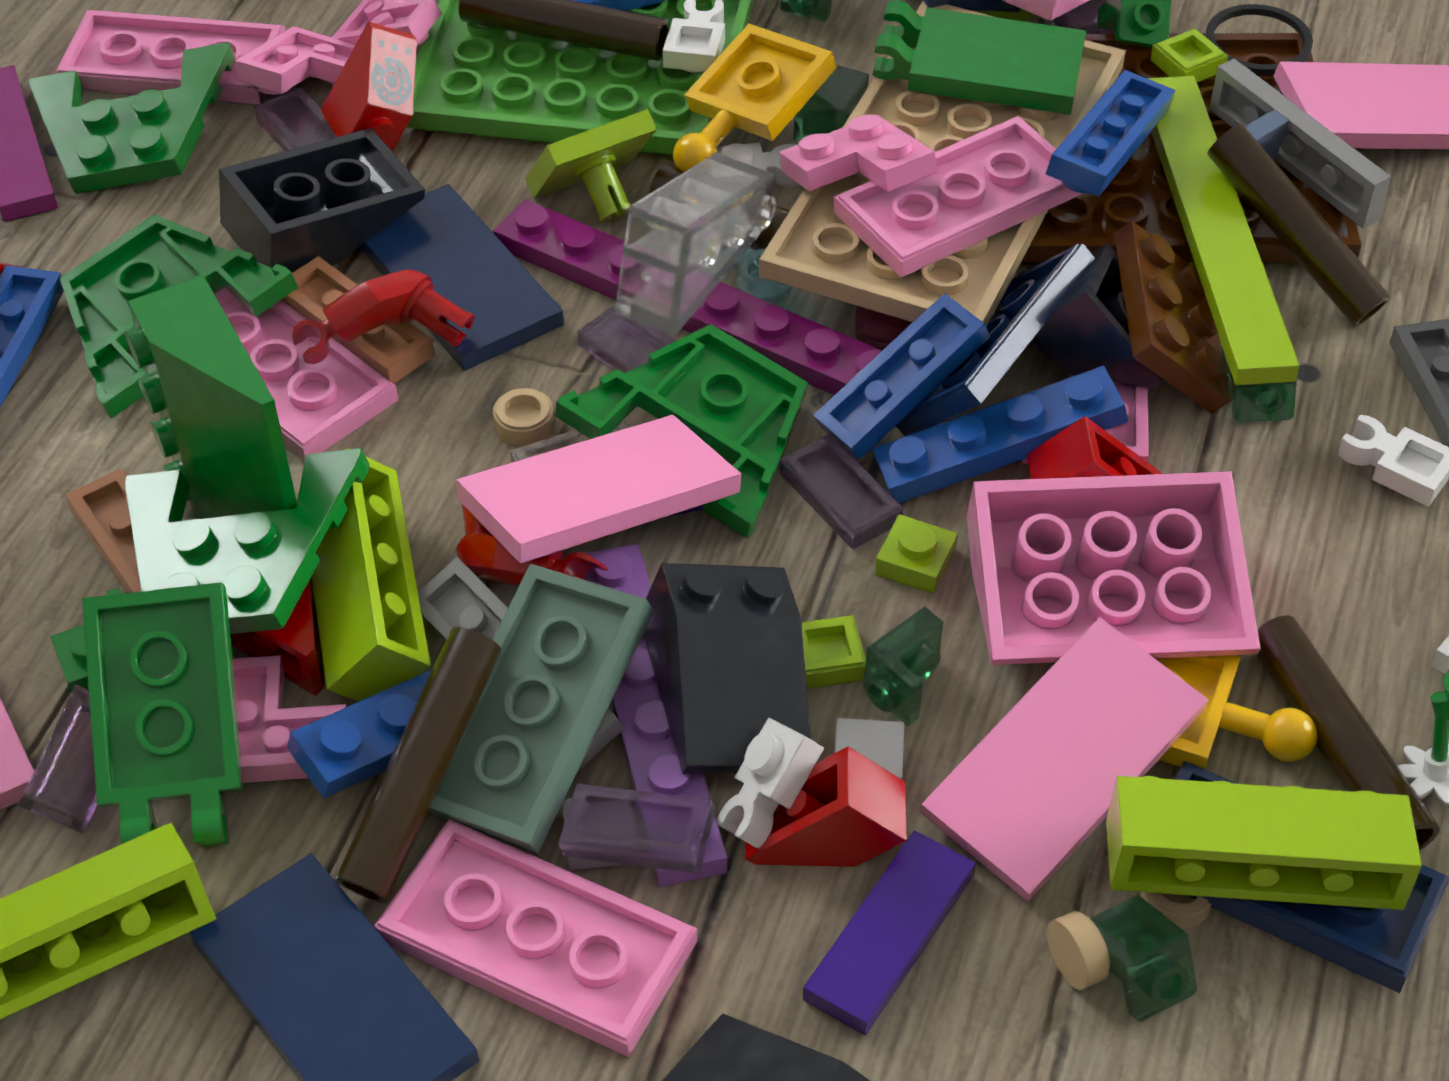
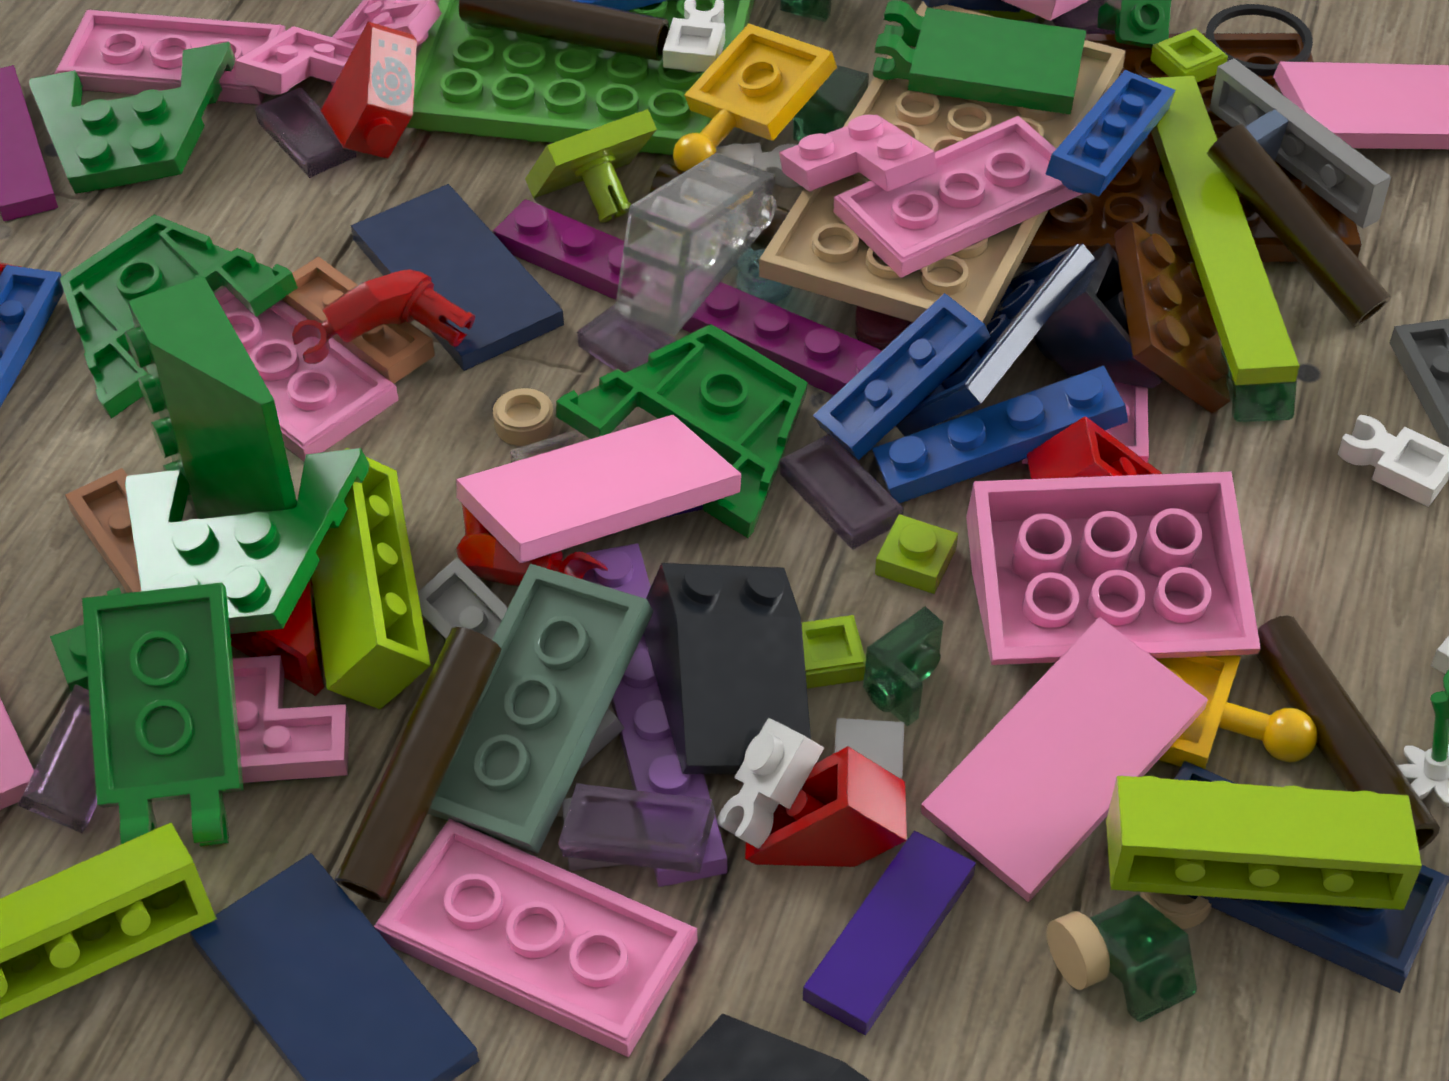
(315, 199): black slope -> none
(356, 739): blue plate -> none

